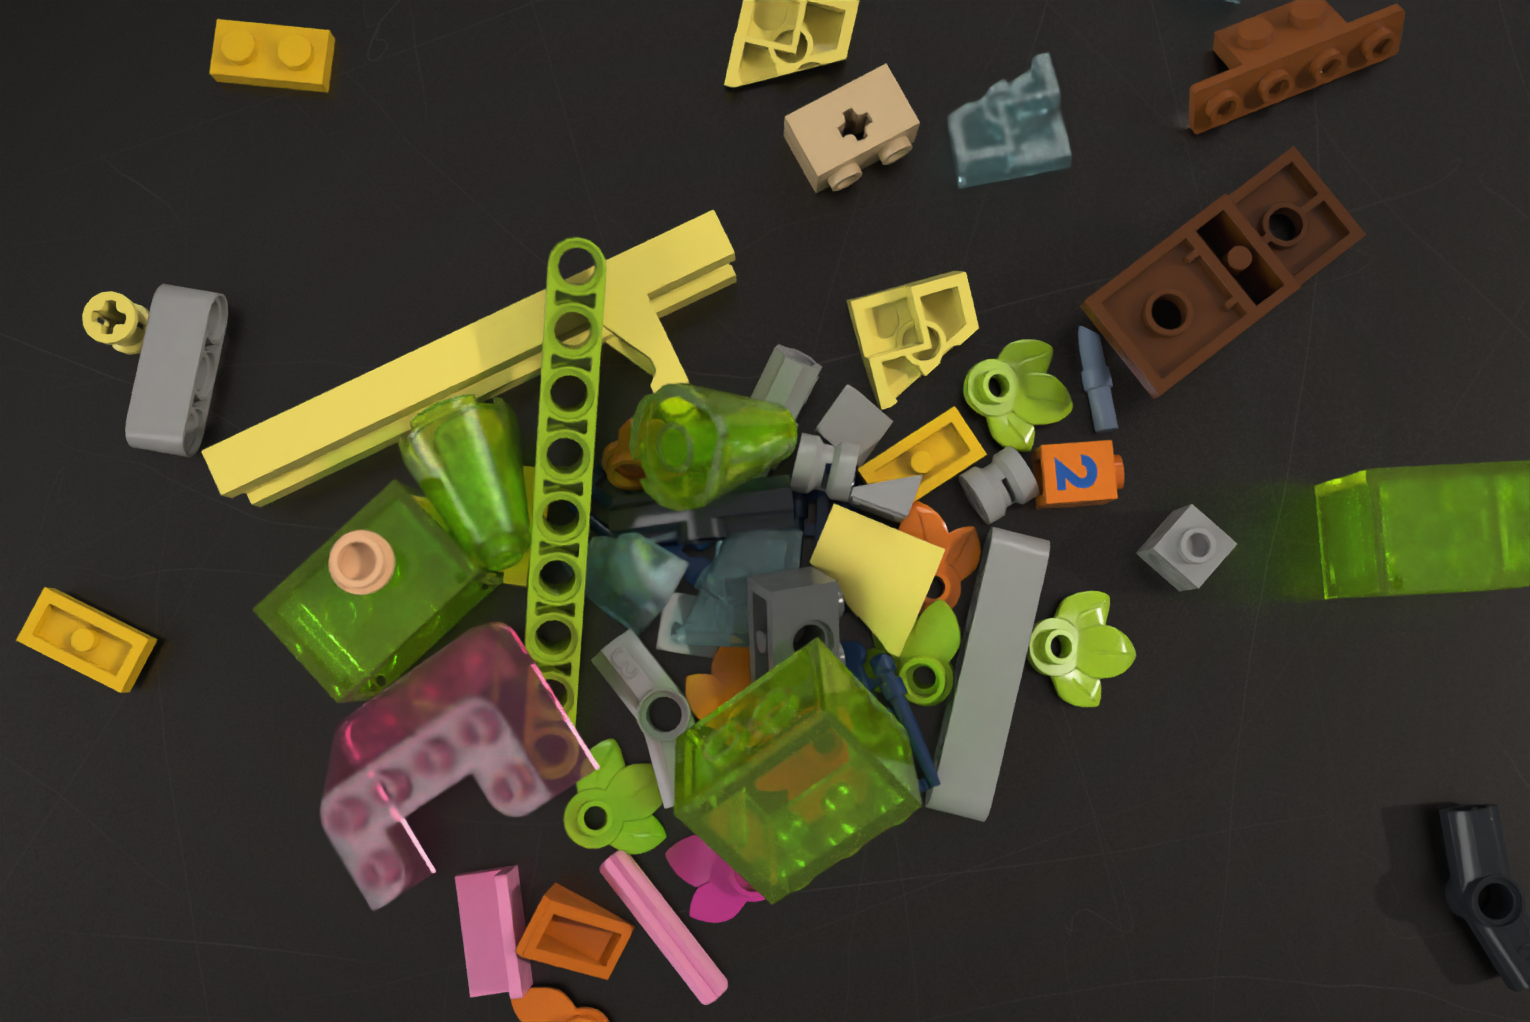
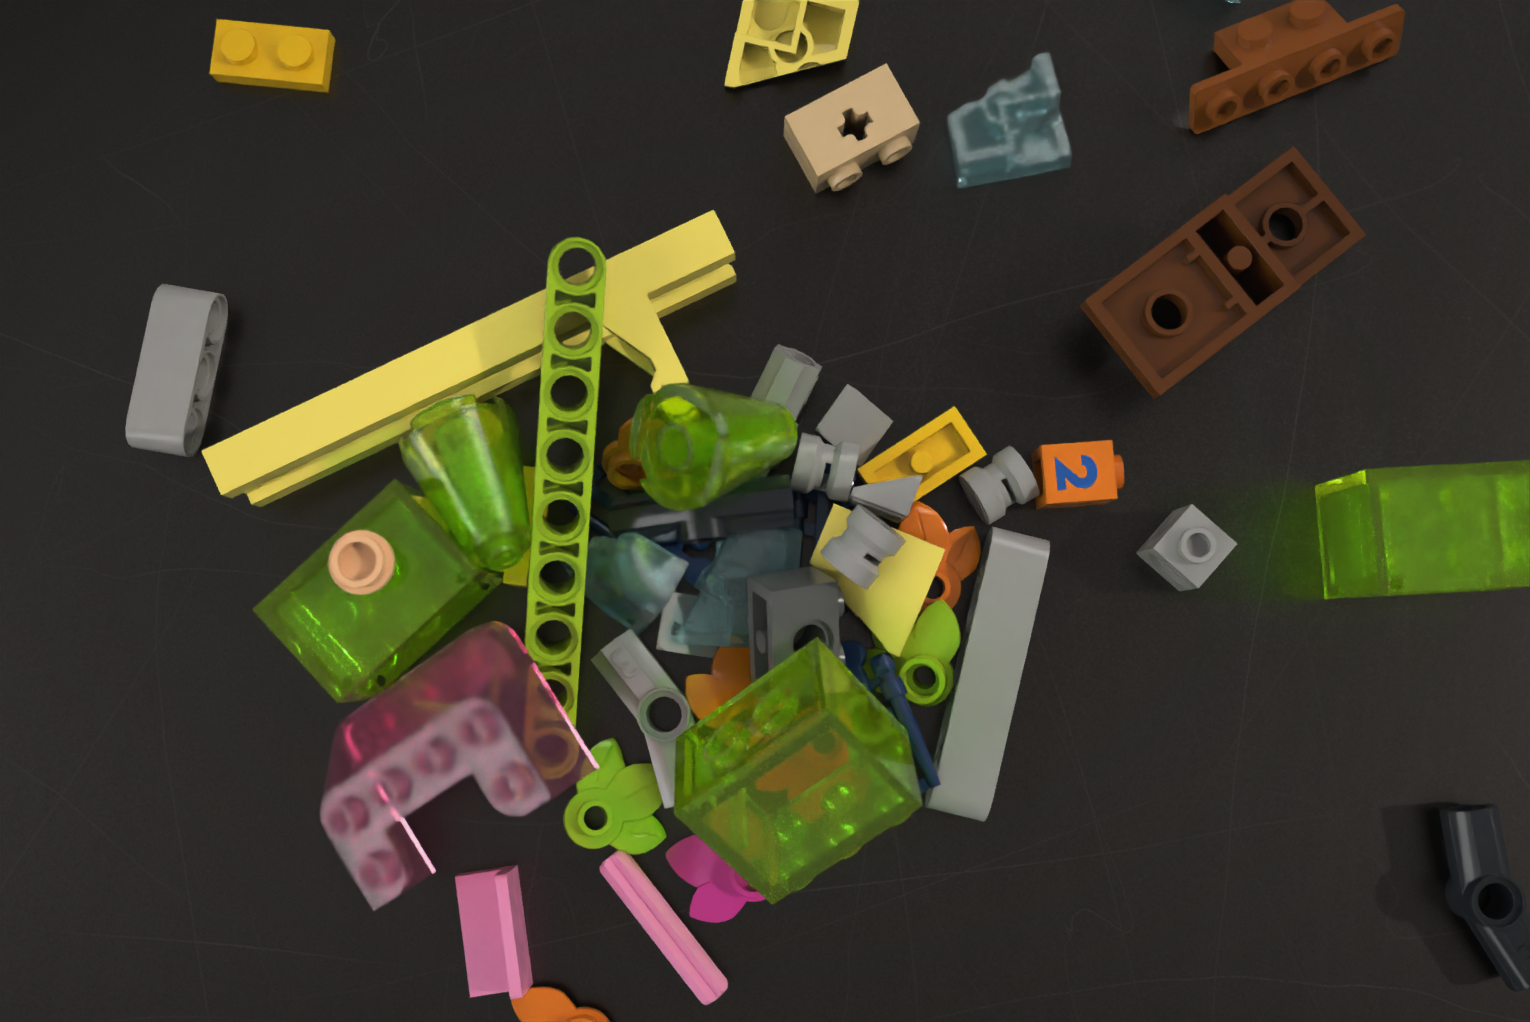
(86, 640): yellow plate -> none
(115, 309): light yellow bush -> none
(575, 934): orange slope -> none
(862, 546): none -> light grey wheel
(910, 329): light yellow slope -> none
(1025, 396): lime plate -> none
(1087, 648): lime plate -> none
(1097, 381): sand blue piece -> none

